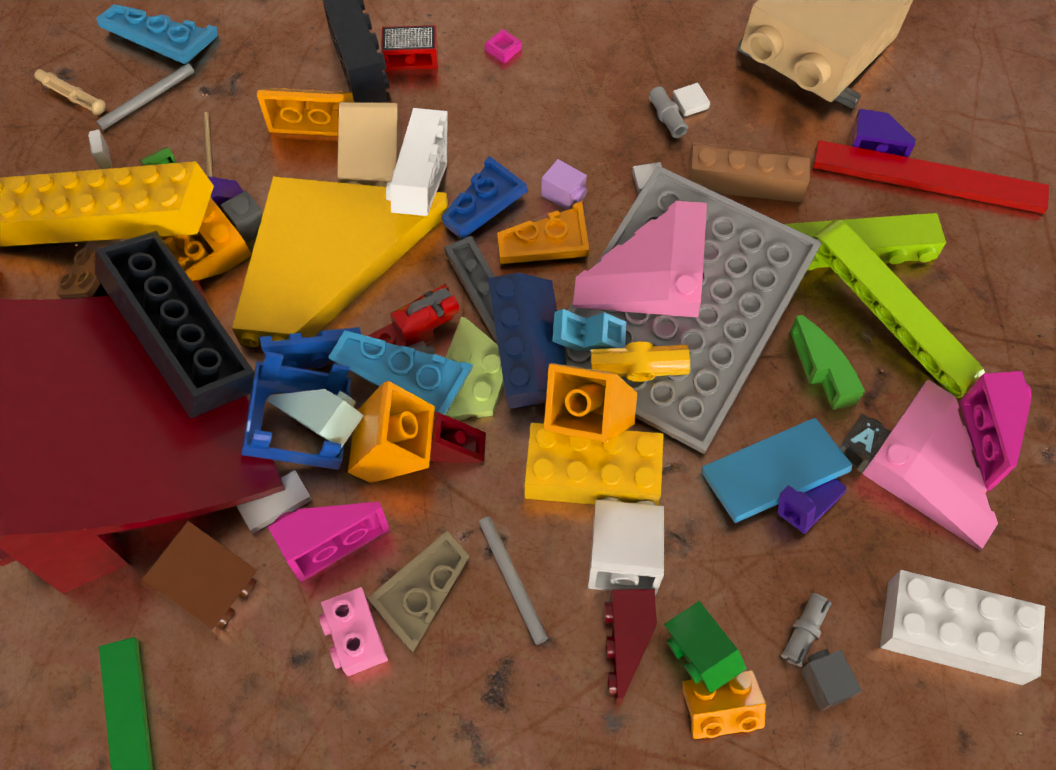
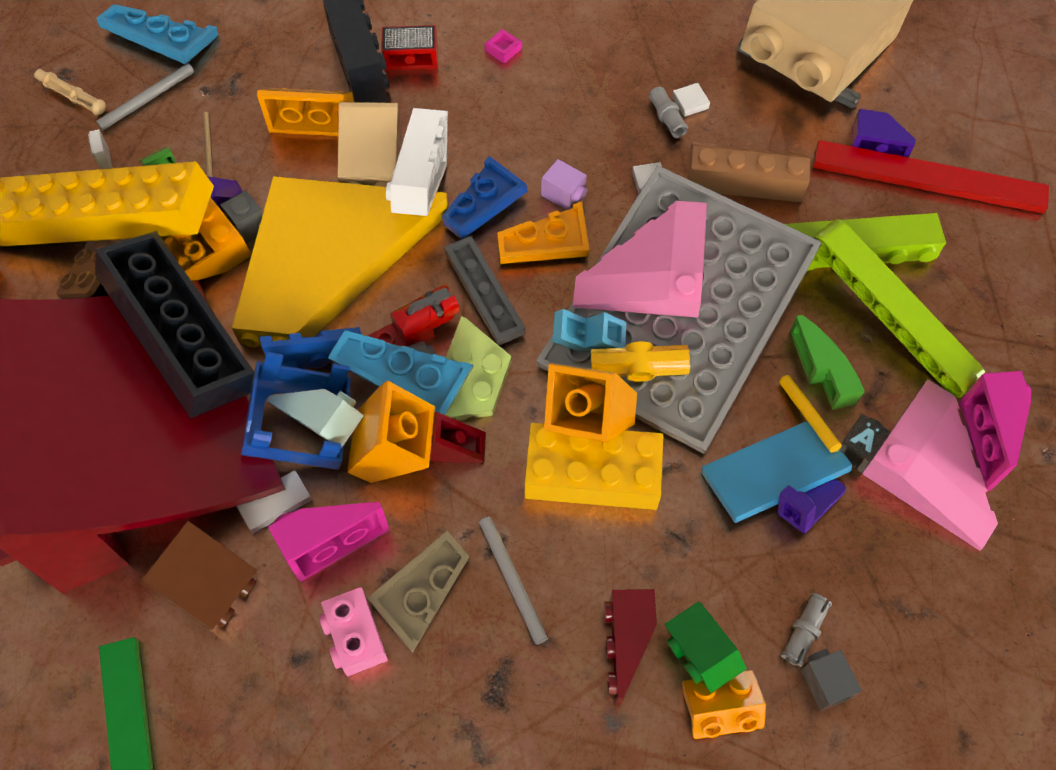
(524, 332): dark blue slope -> none
(626, 545): white slope -> none
(810, 414): none -> yellow bar
(963, 627): white brick -> none

